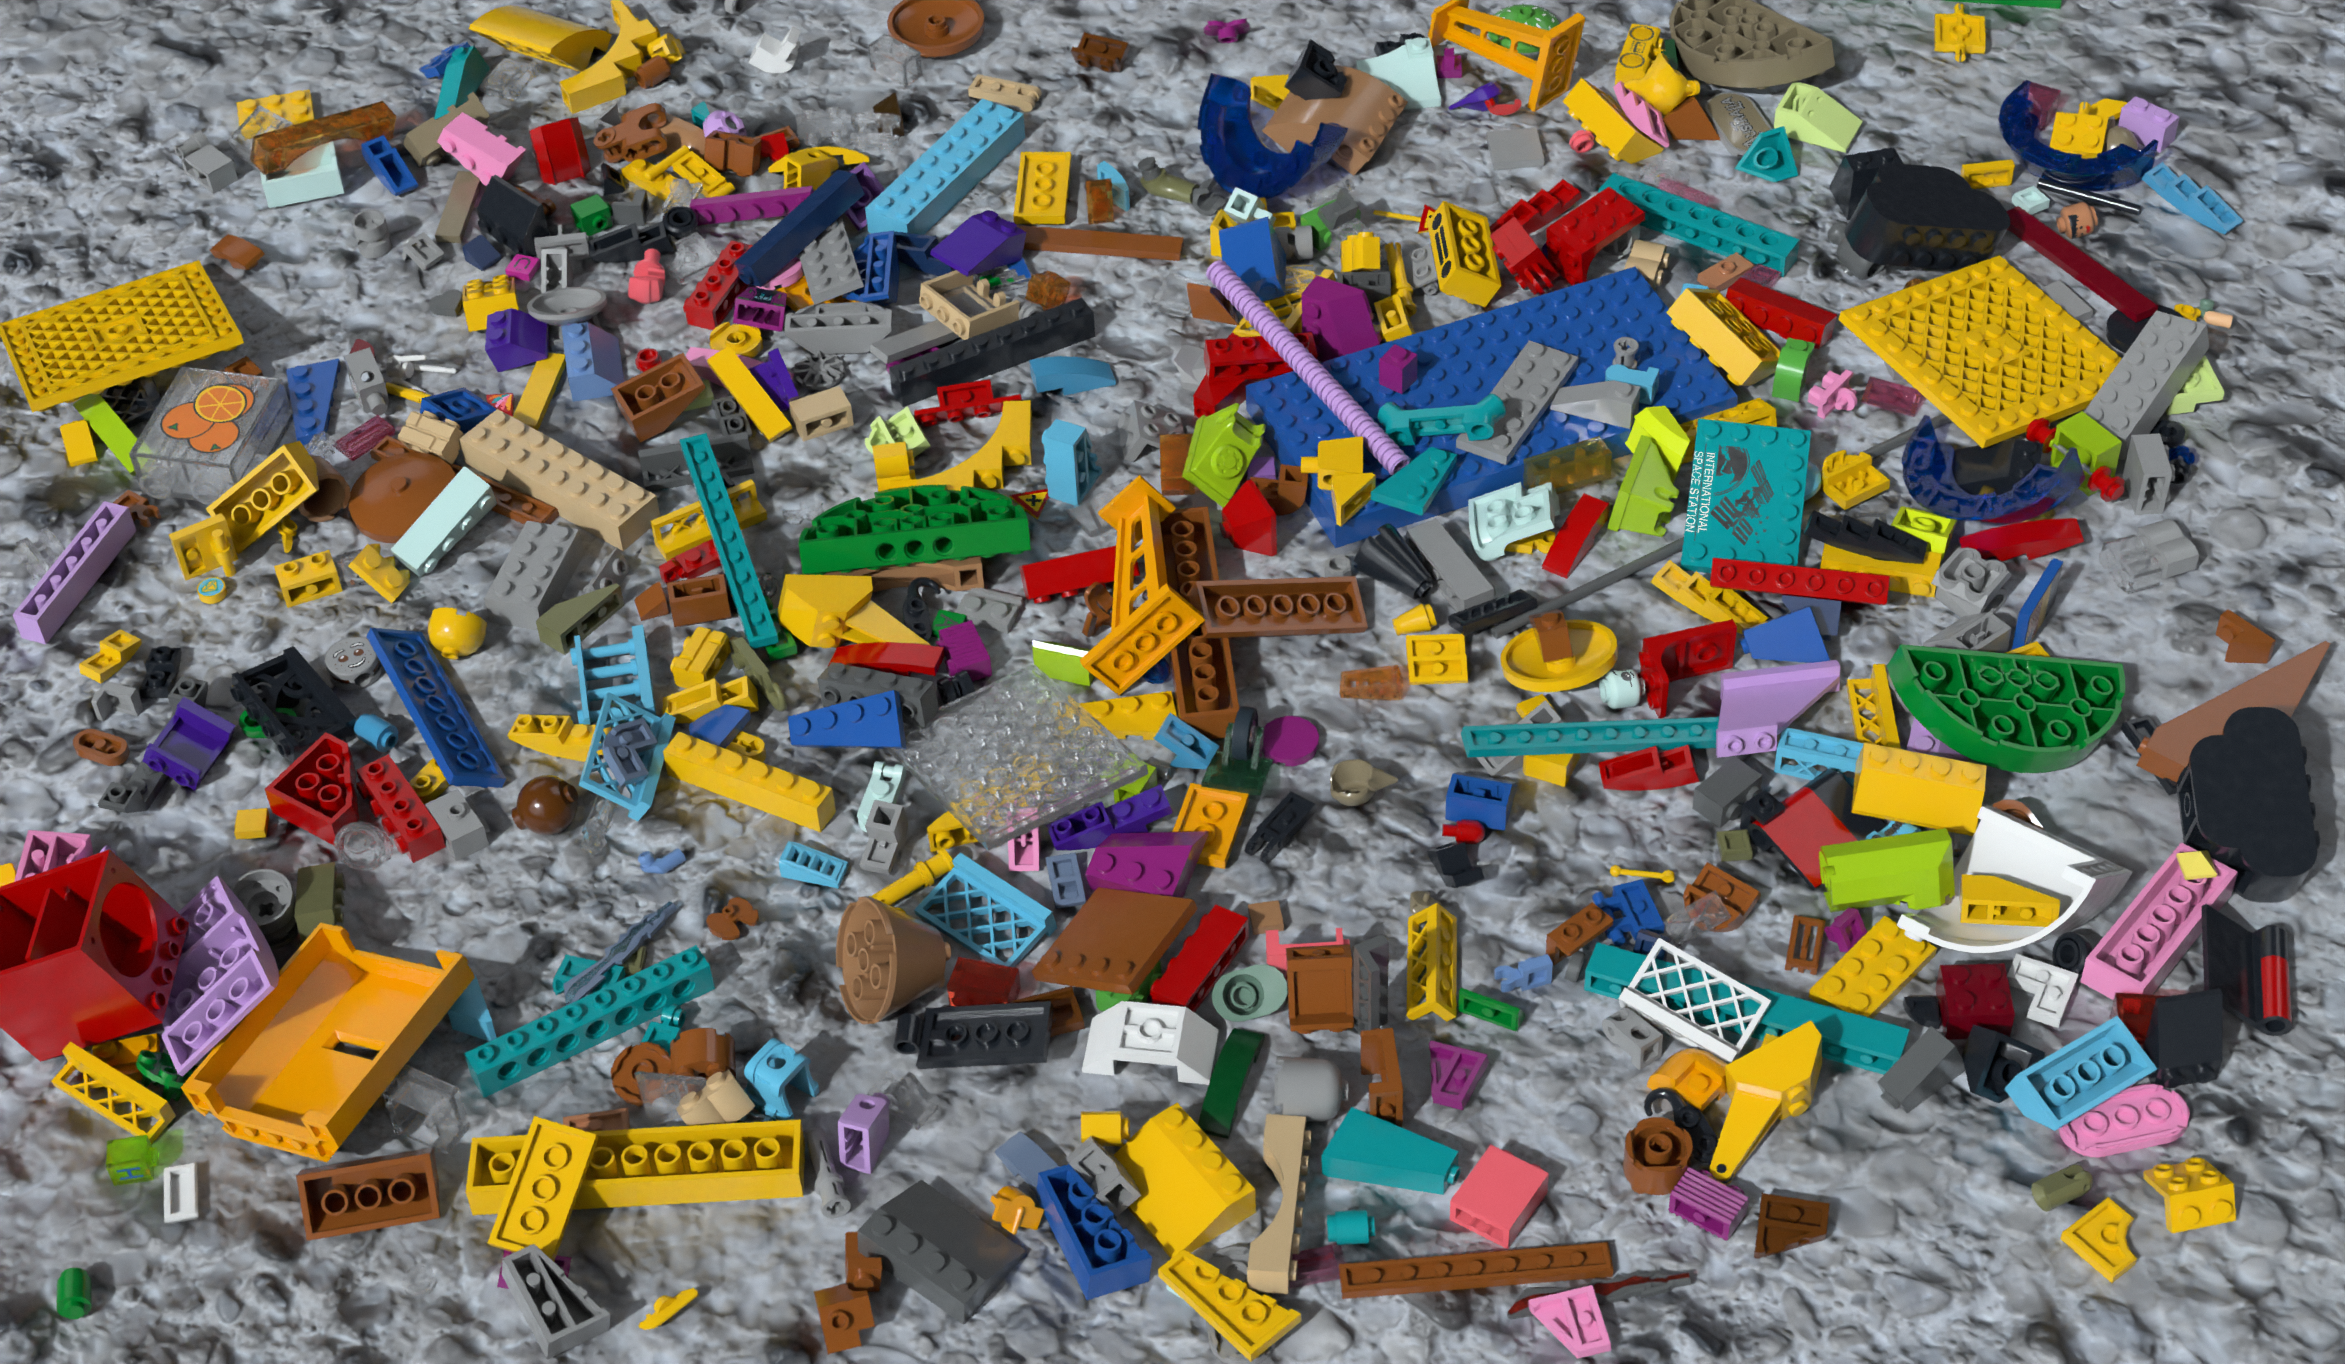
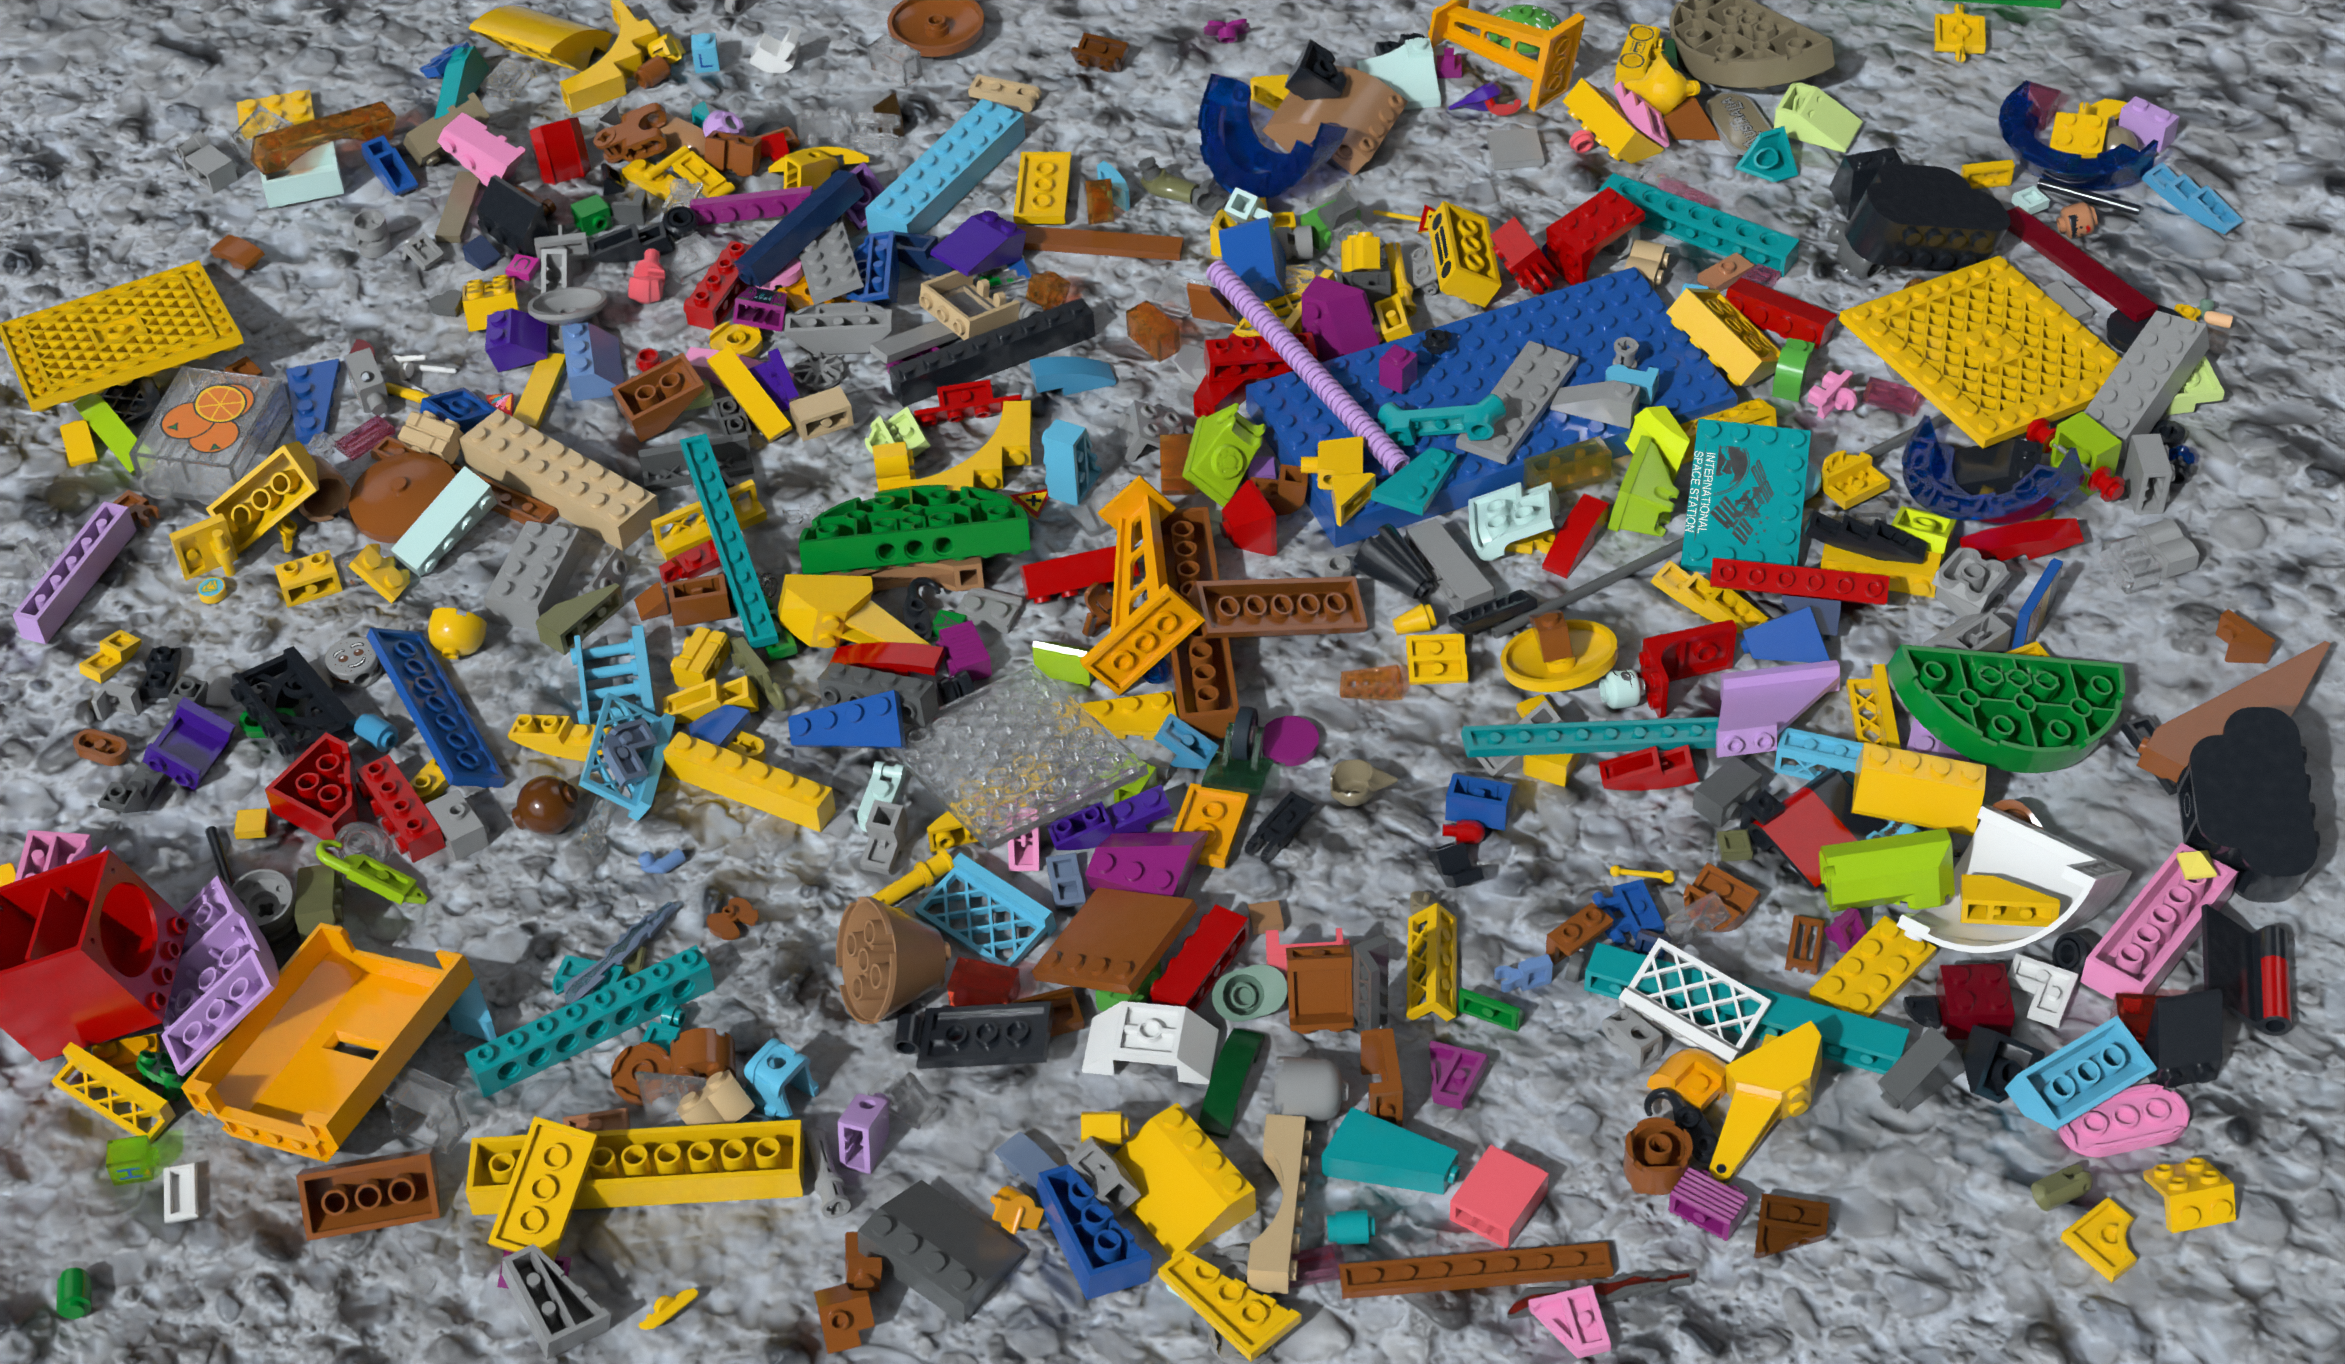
(219, 855): none -> black bar
(372, 875): none -> lime plate
(705, 52): none -> medium azure brick
(814, 858): medium azure slope -> none
(1153, 331): none -> clear orange brick
(1436, 341): none -> black plate
(1541, 207): red slope -> none

